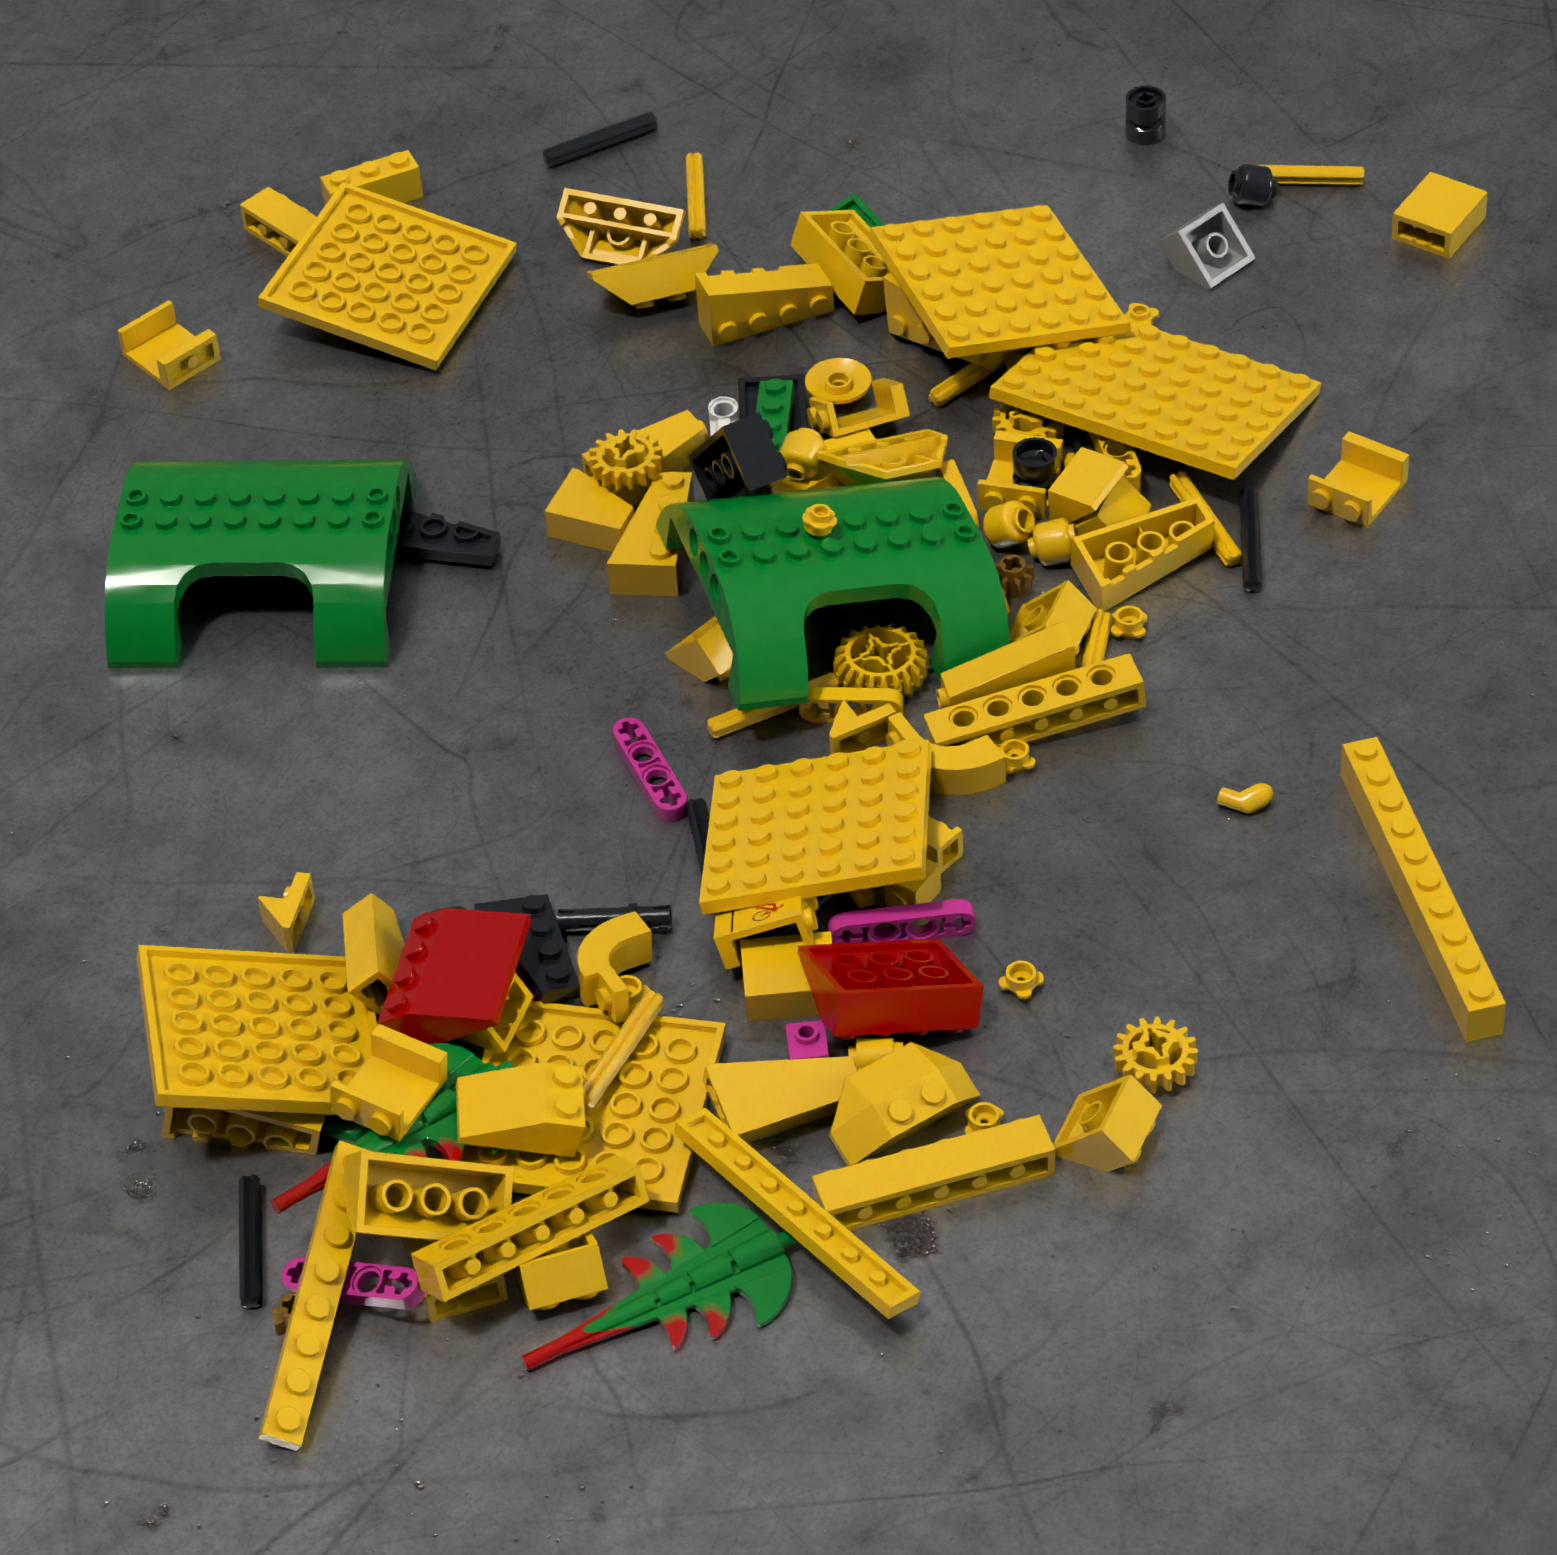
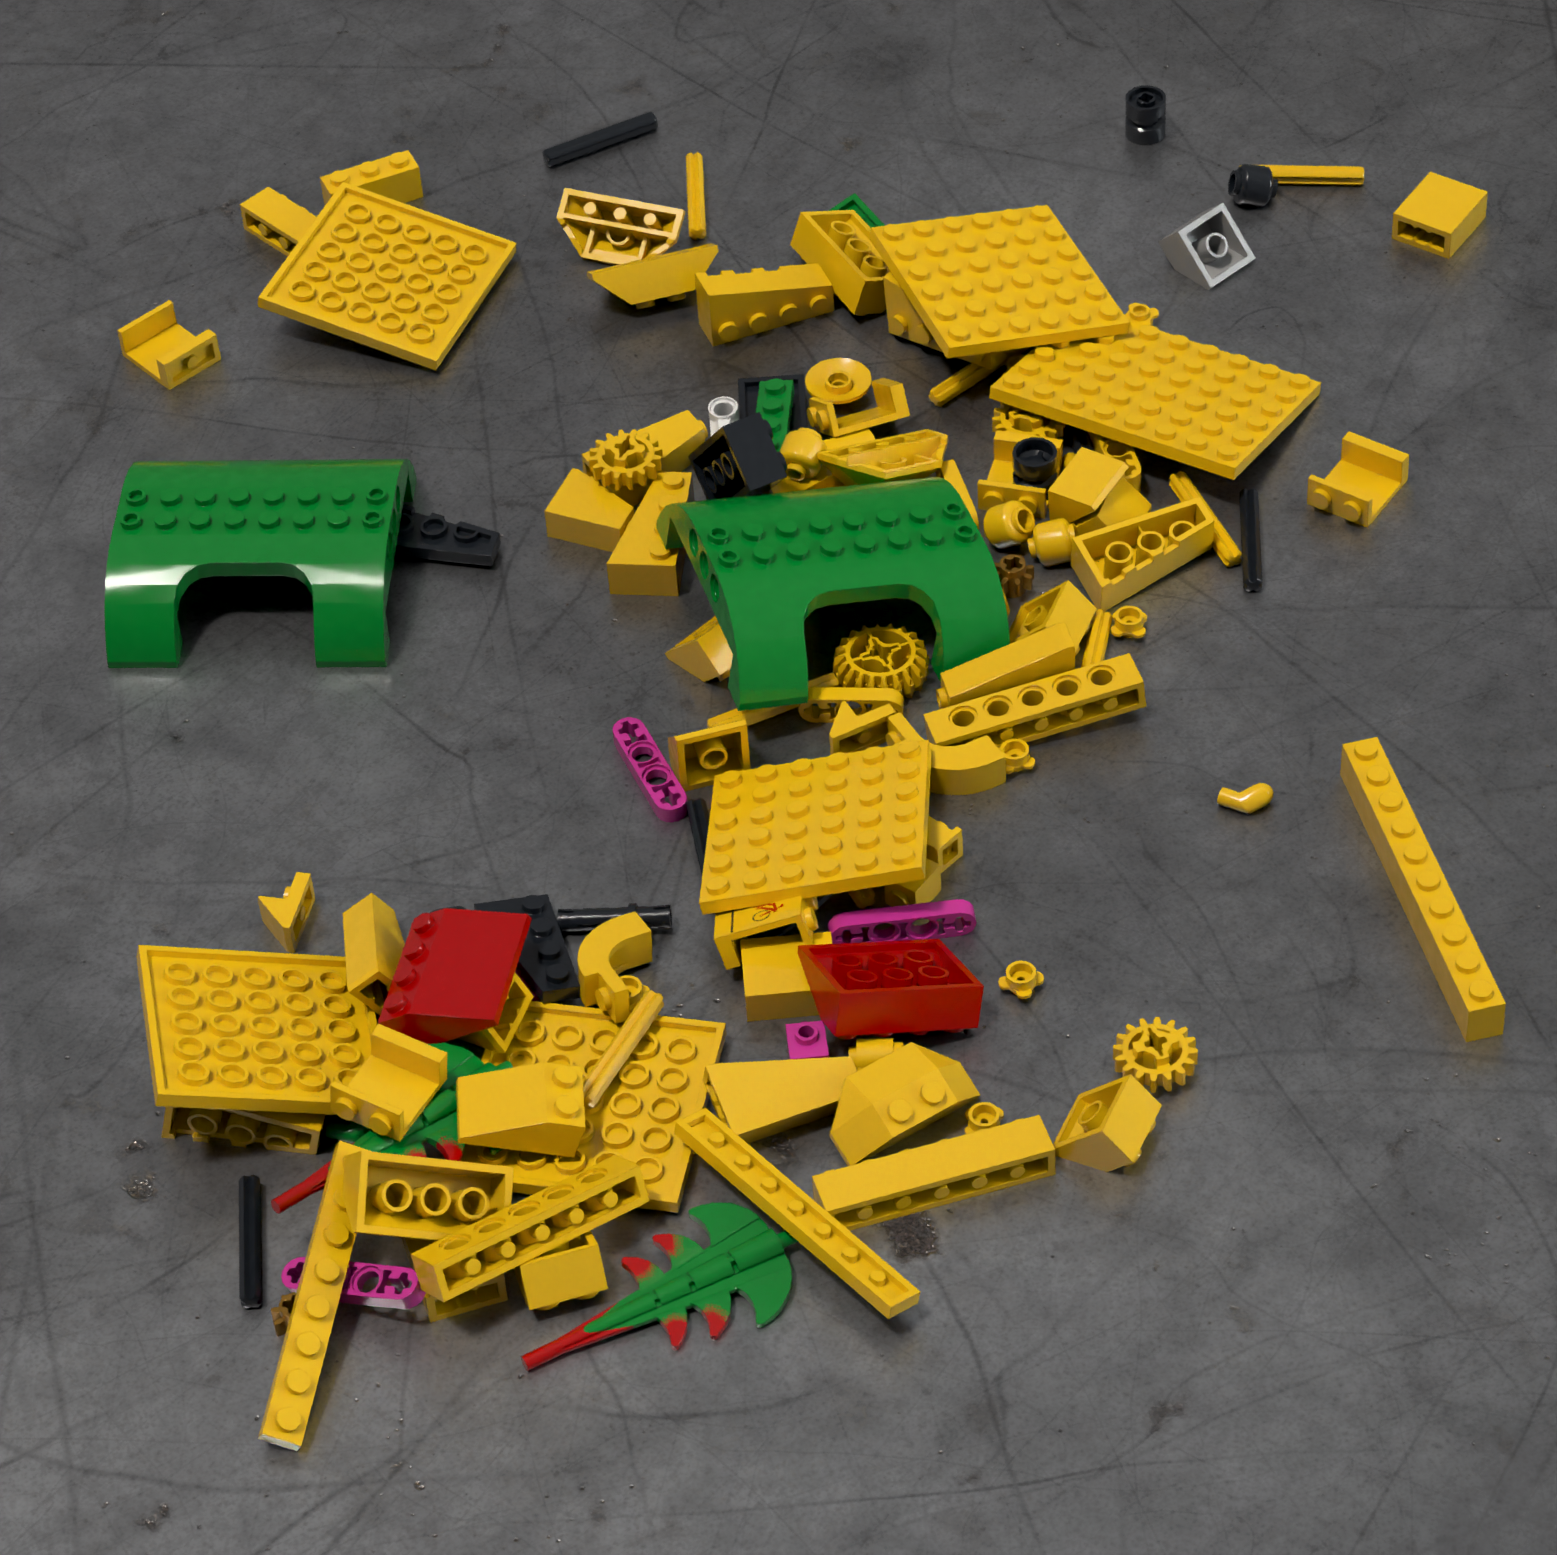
(709, 752): none -> yellow slope
(819, 520): yellow plate -> none

